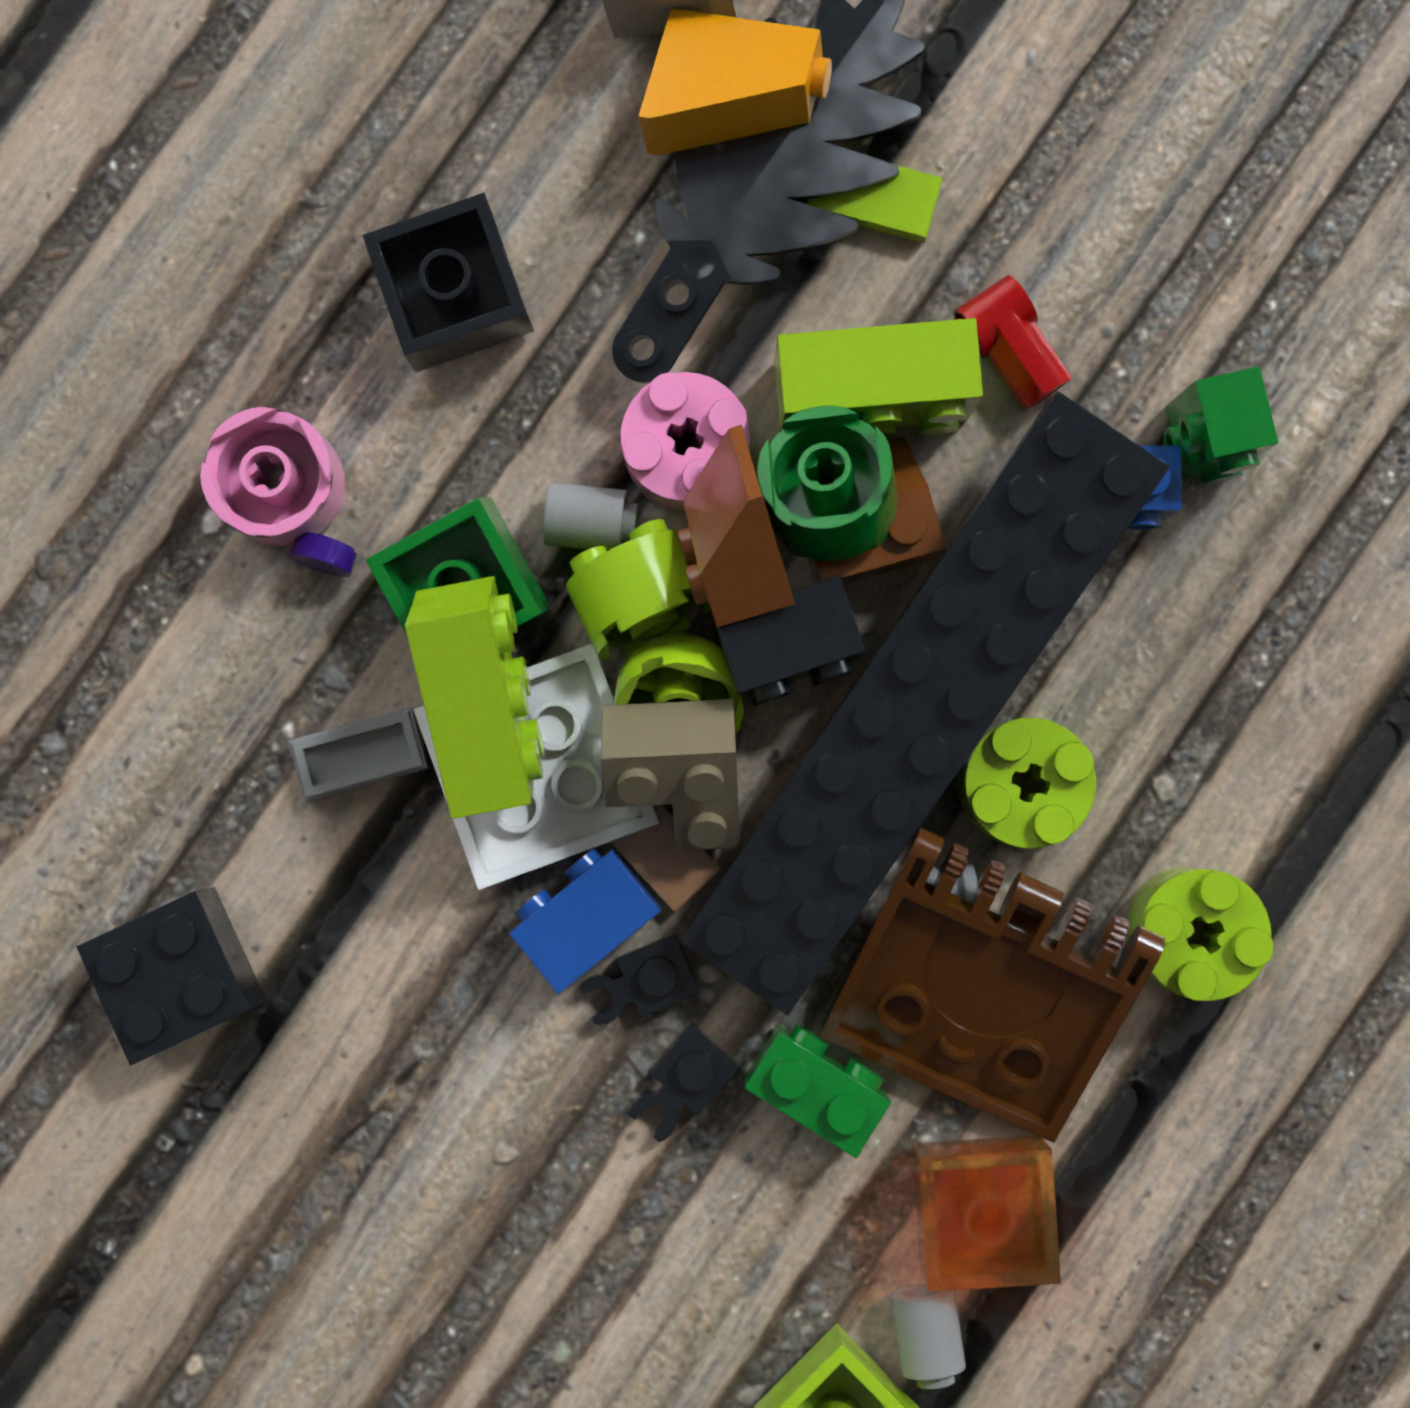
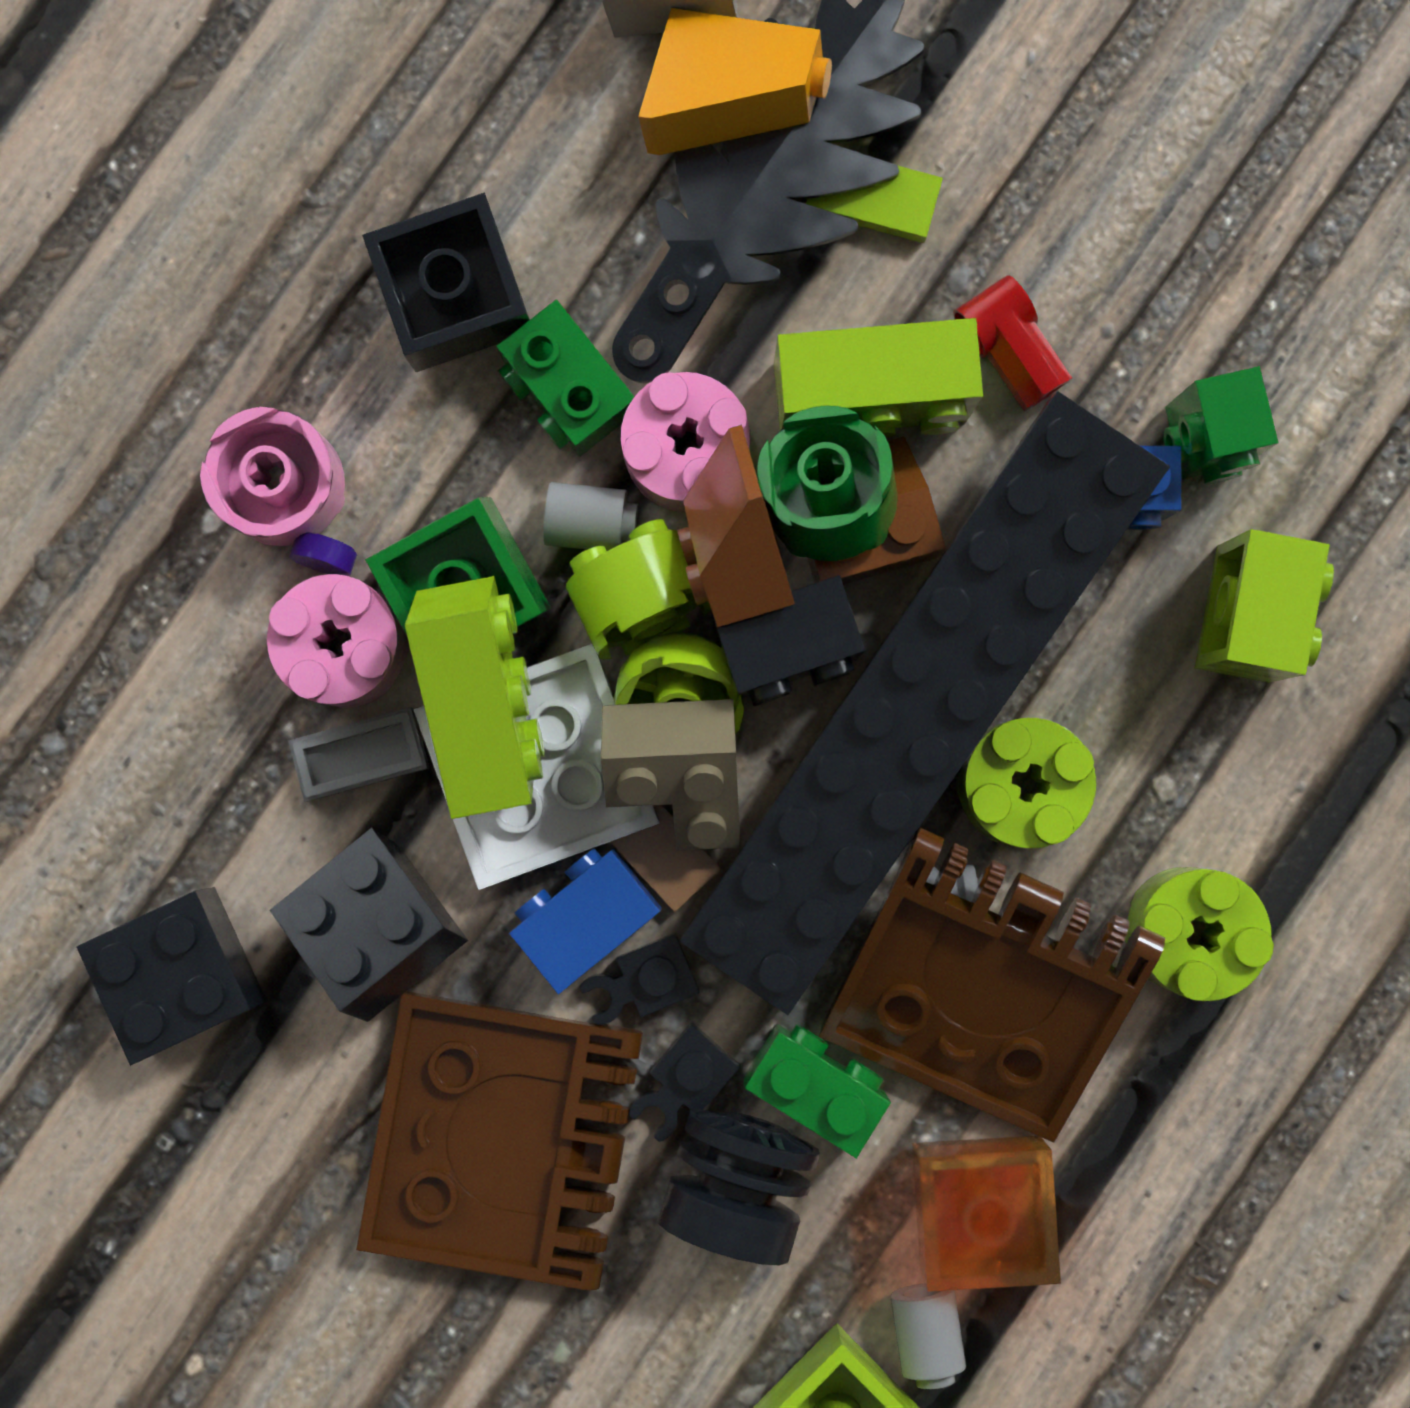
(306, 623): none -> bright pink brick
(368, 926): none -> black brick
(486, 1135): none -> reddish brown hinge
(566, 379): none -> green brick
(734, 1199): none -> black wheel
(1264, 607): none -> lime brick

